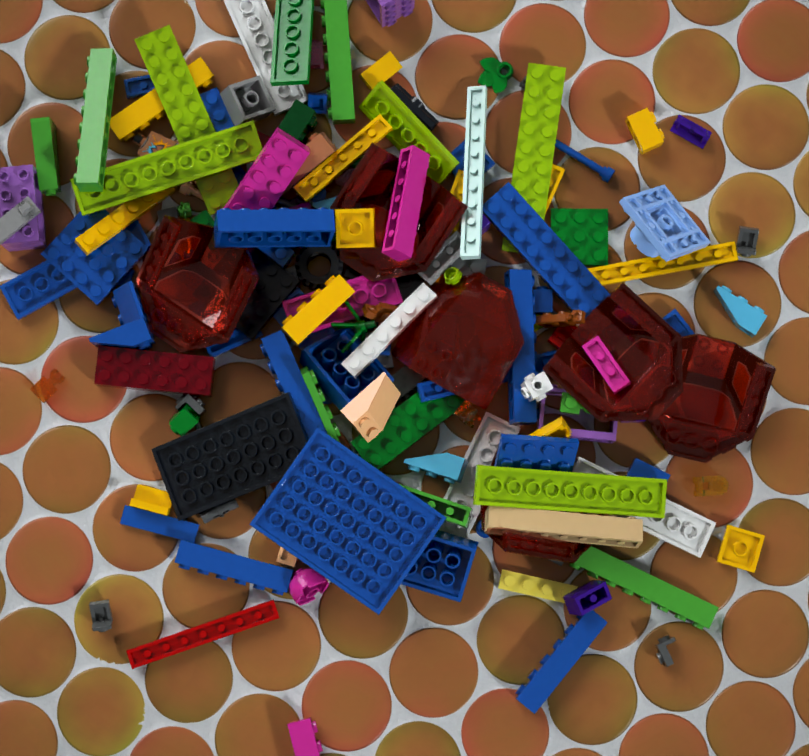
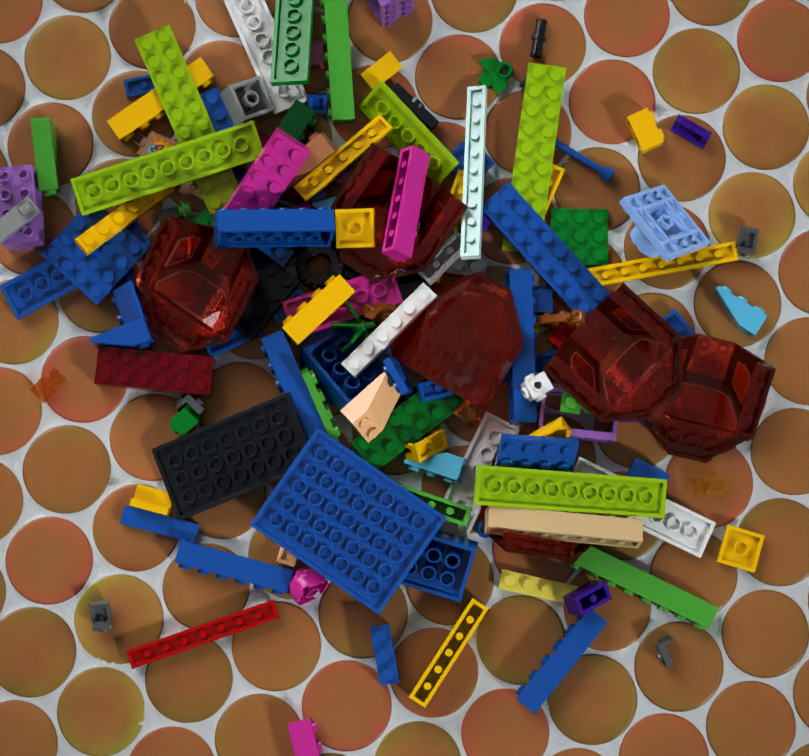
(96, 120): bright green brick -> none
(218, 511): dark grey pin -> none
(384, 654): none -> blue brick
(401, 381): none -> blue plate
(428, 446): none -> yellow hinge
(448, 652): none -> yellow brick
(452, 276): lime plate -> none
(538, 38): none -> black pin
(606, 365): dark pink plate -> none

